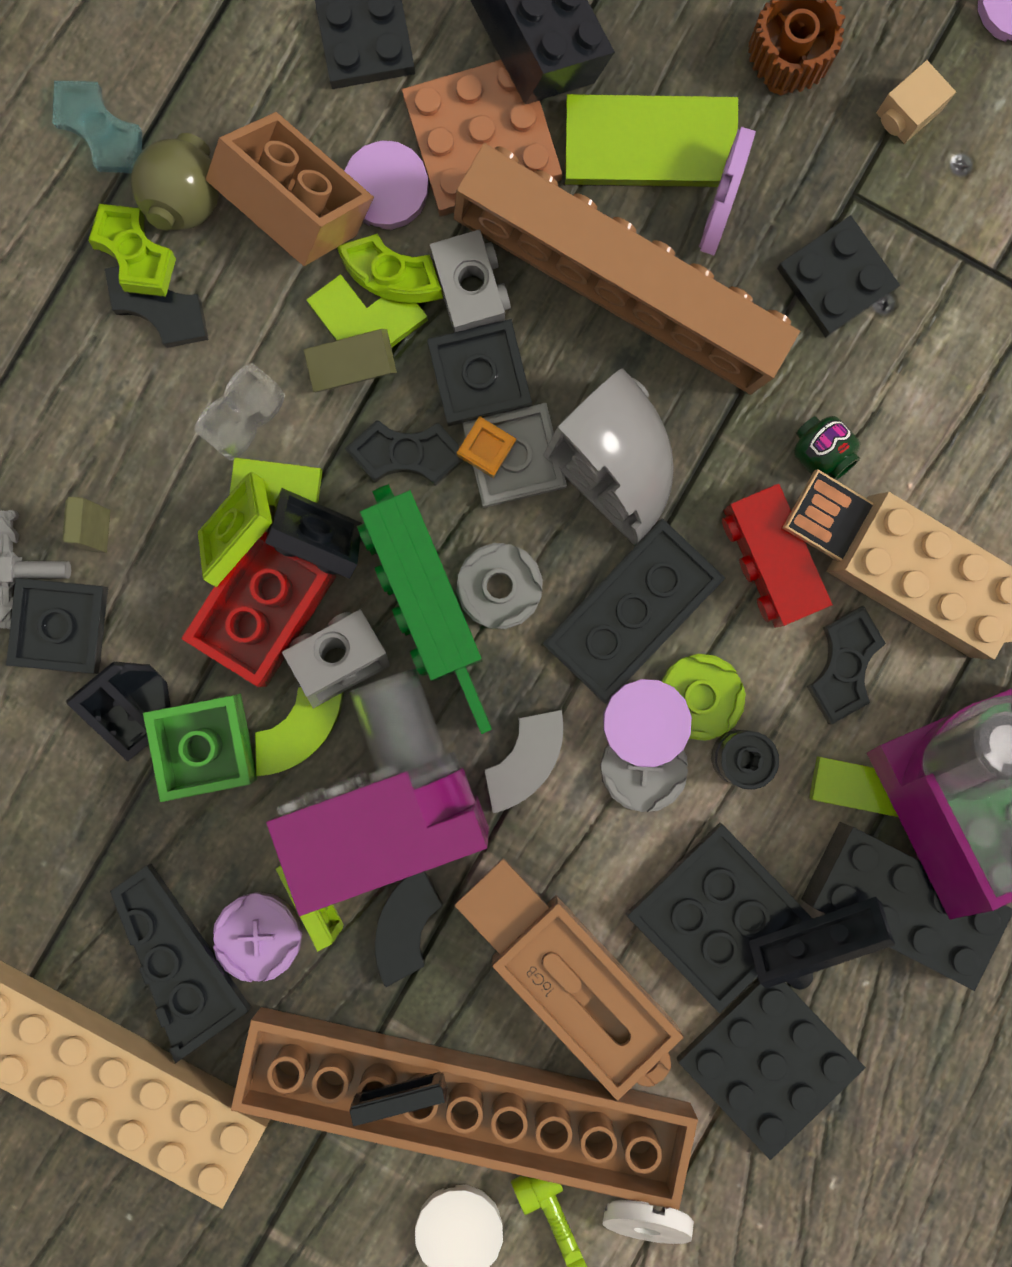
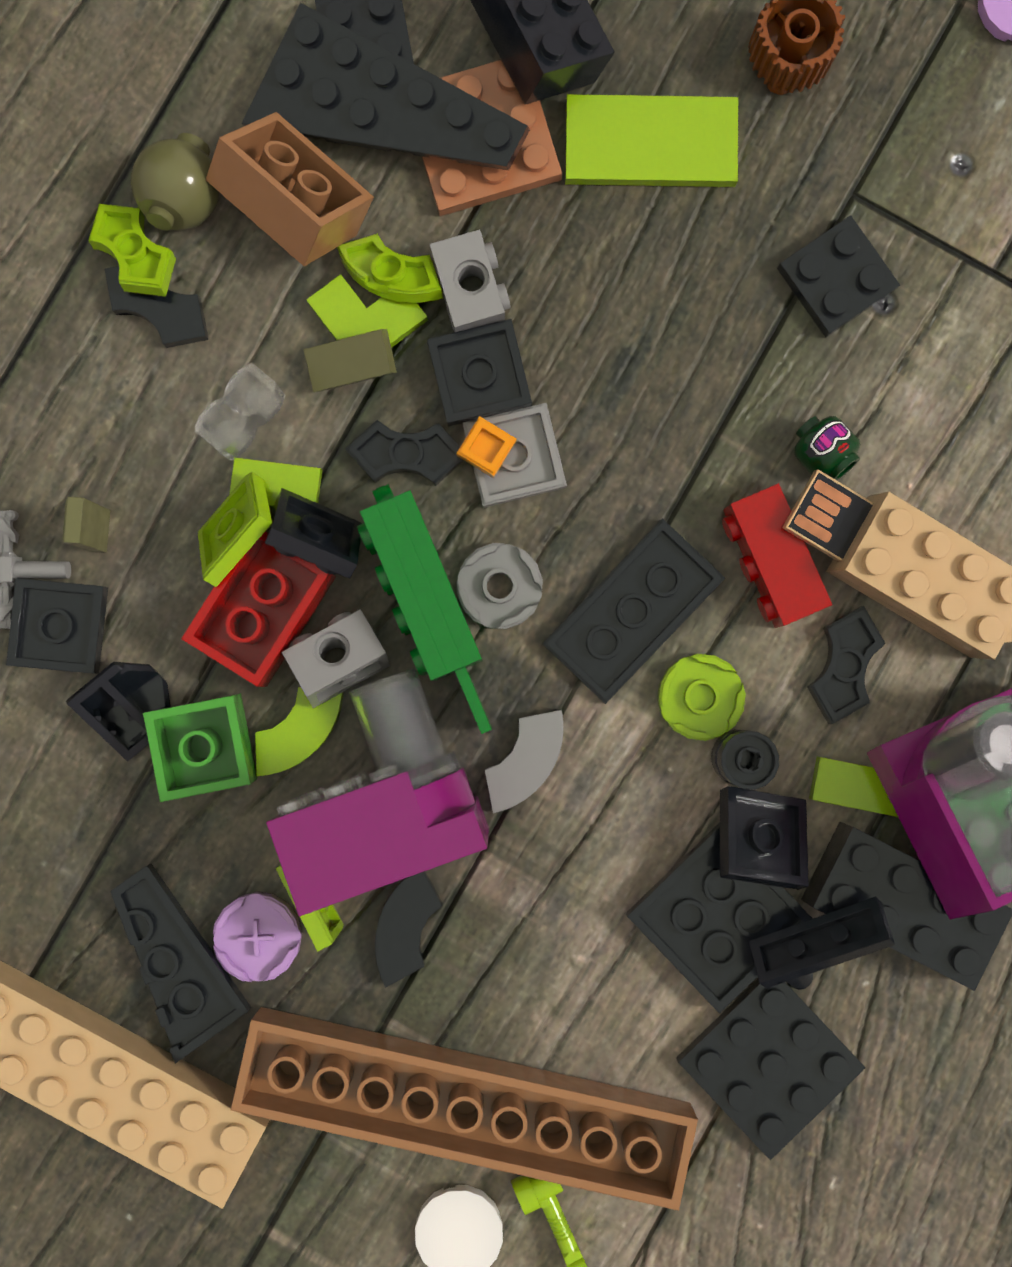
(81, 110): clear light blue tile -> none
(365, 96): none -> black wing
(394, 179): lavender tile -> none
(398, 1098): black tile -> none
(572, 982): medium nougat piece -> none
(618, 455): light grey brick -> none
(622, 270): medium nougat brick -> none
(643, 787): light grey tile -> none
(643, 1222): white tile -> none
(647, 723): lavender tile -> none
(727, 190): lavender tile -> none
(763, 838): none -> black plate
(915, 102): tan brick -> none

